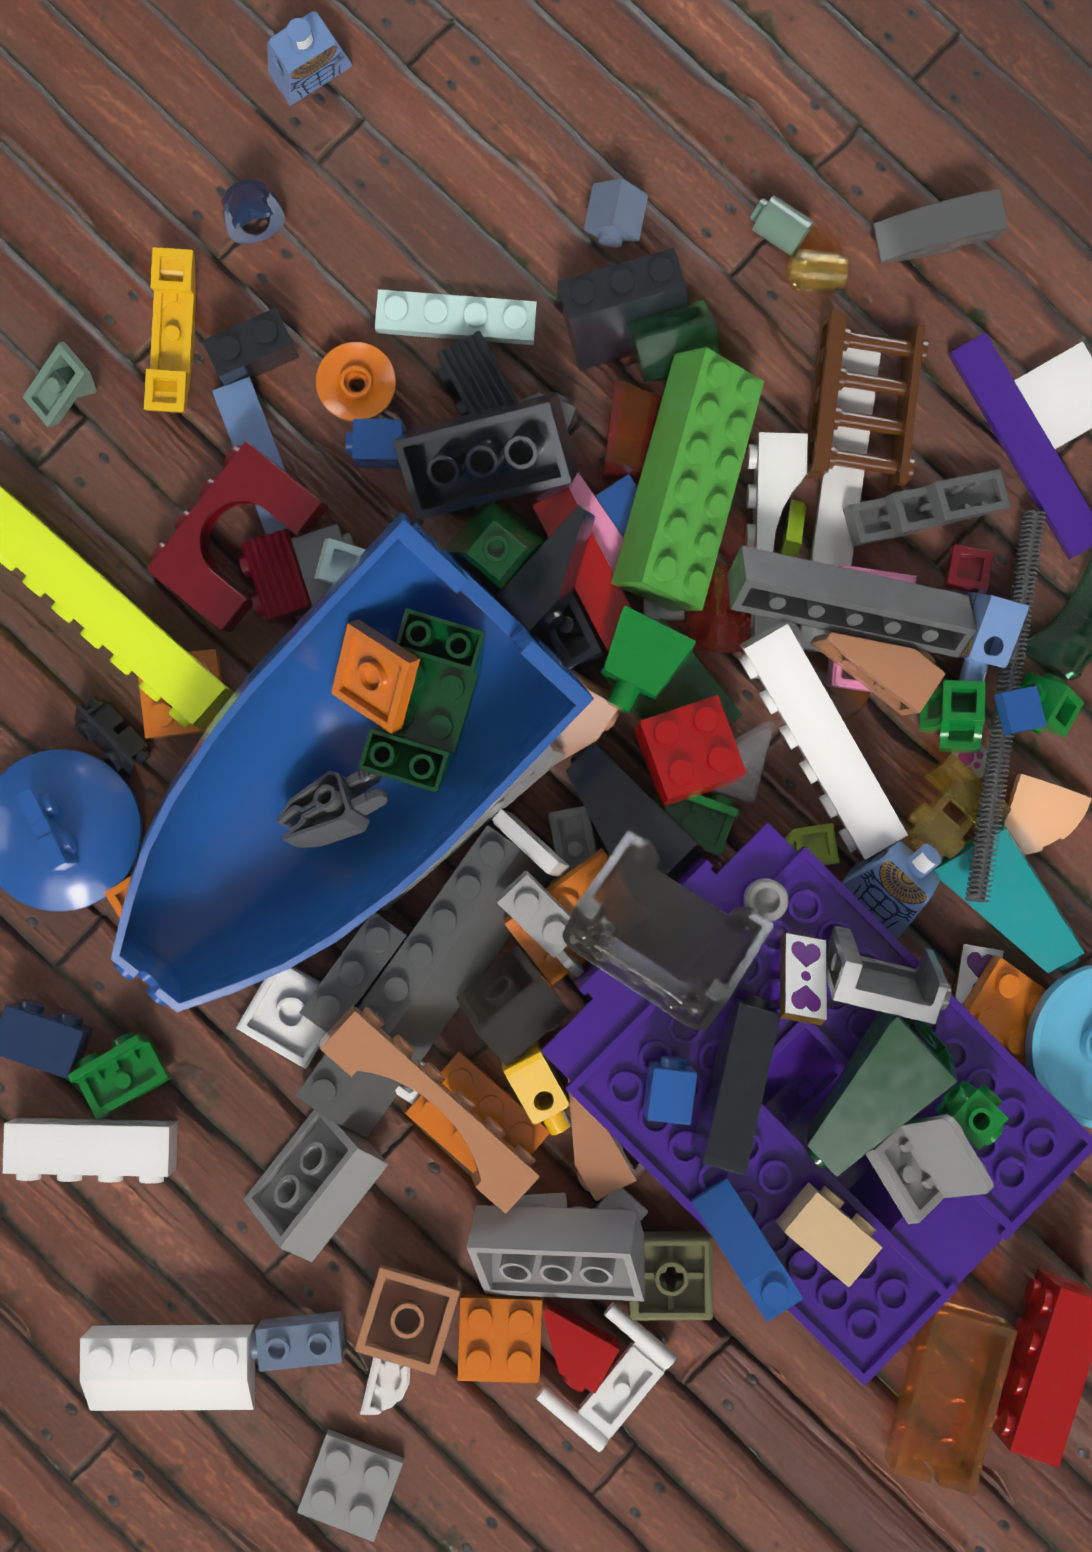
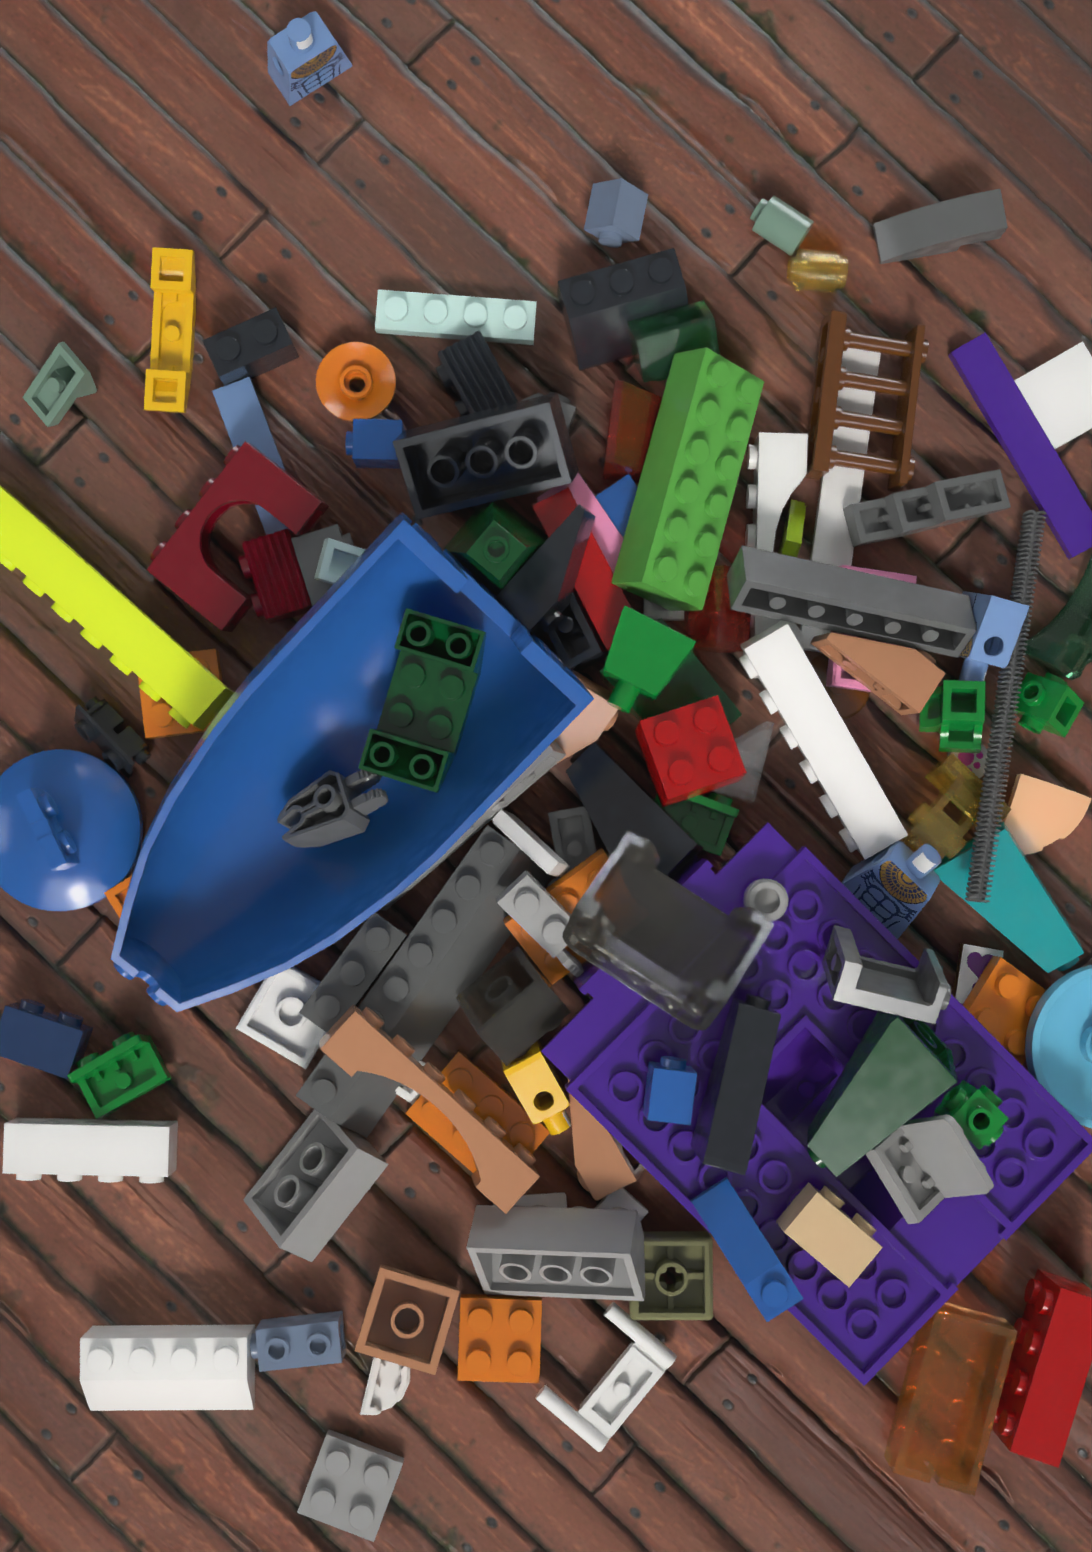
(248, 202): dark blue hair -> none
(375, 676): orange plate -> none
(579, 1348): red slope -> none
(803, 979): tile -> none
(818, 840): lime tile -> none
(968, 569): dark red tile -> none
(1020, 710): blue tile -> none

